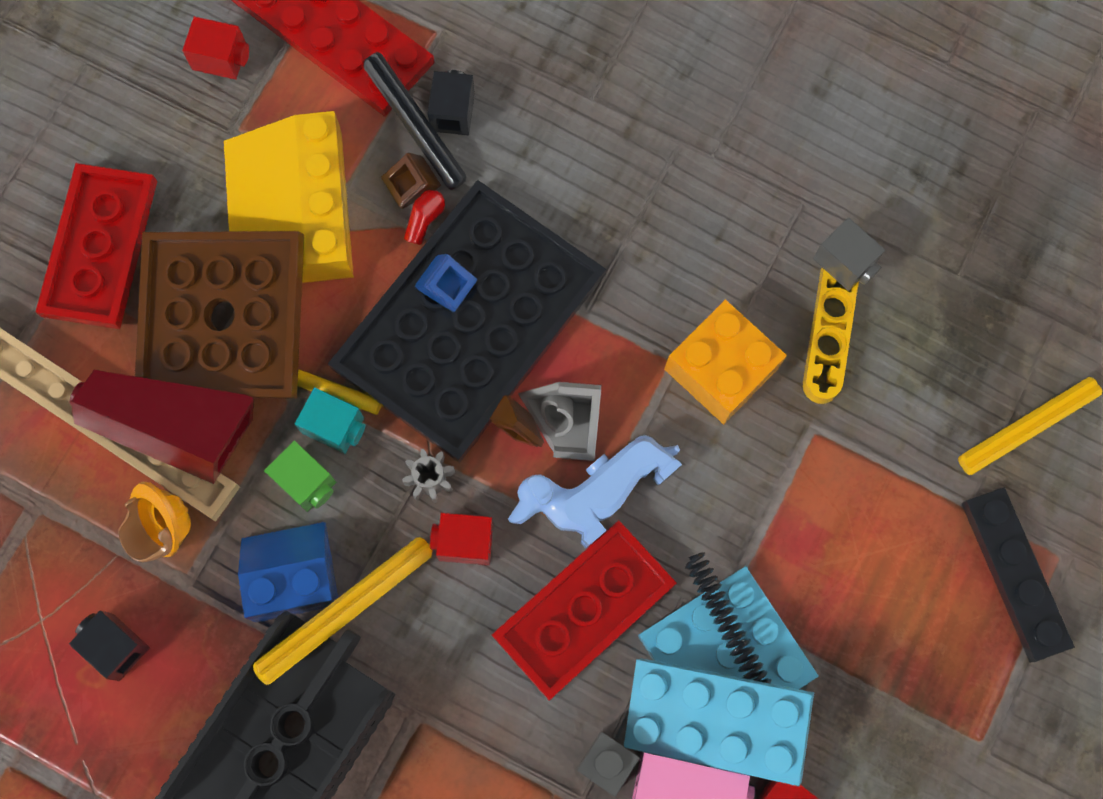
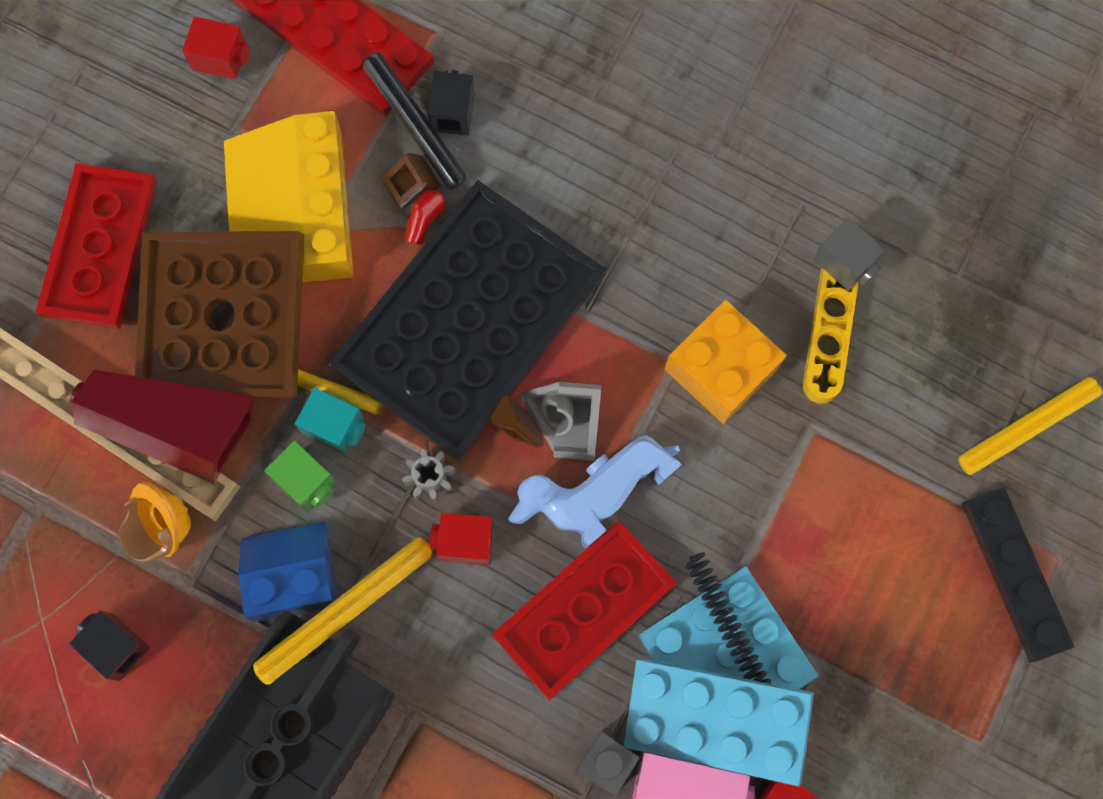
(446, 282): blue slope -> none

